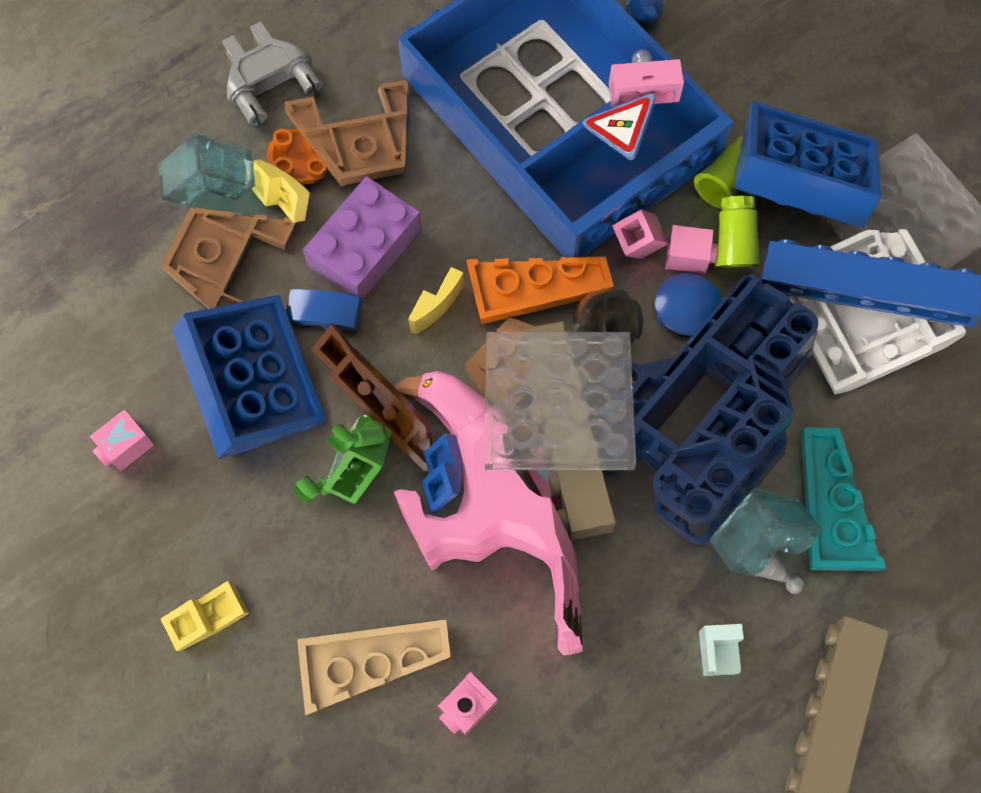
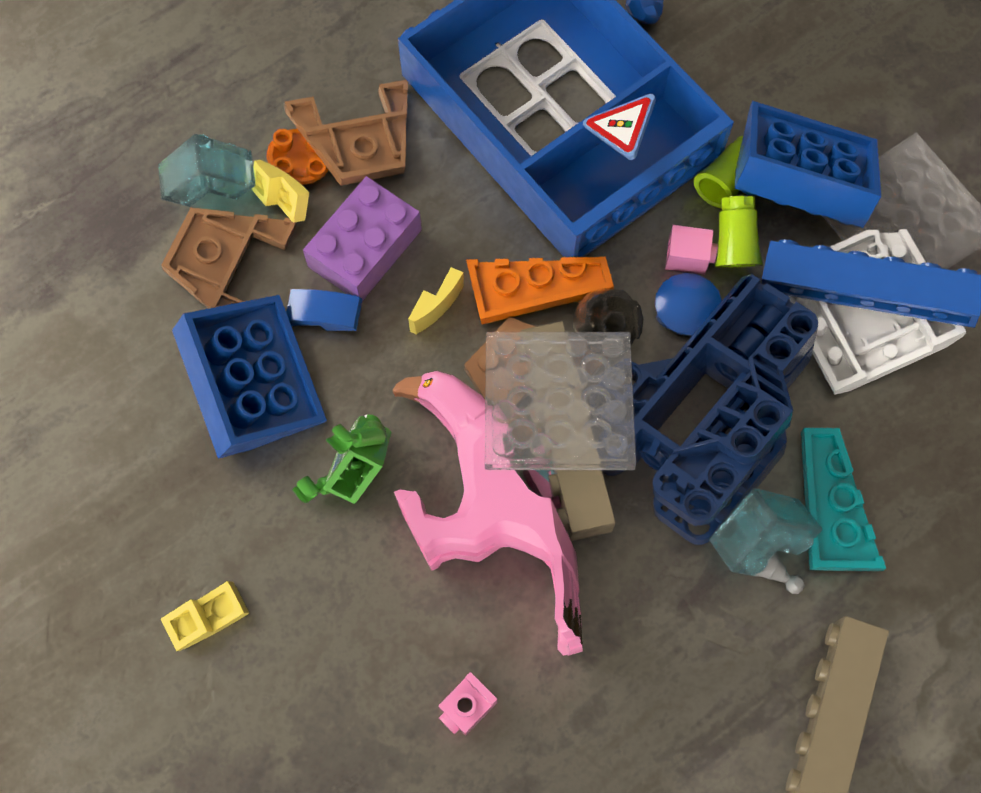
(120, 441): bright pink brick -> none
(265, 68): light grey connector -> none
(357, 661): tan wing -> none
(375, 394): reddish brown wedge -> none
(445, 472): blue slope -> none
(640, 234): bright pink brick -> none
(646, 77): bright pink piece -> none
(720, 649): light aqua panel -> none

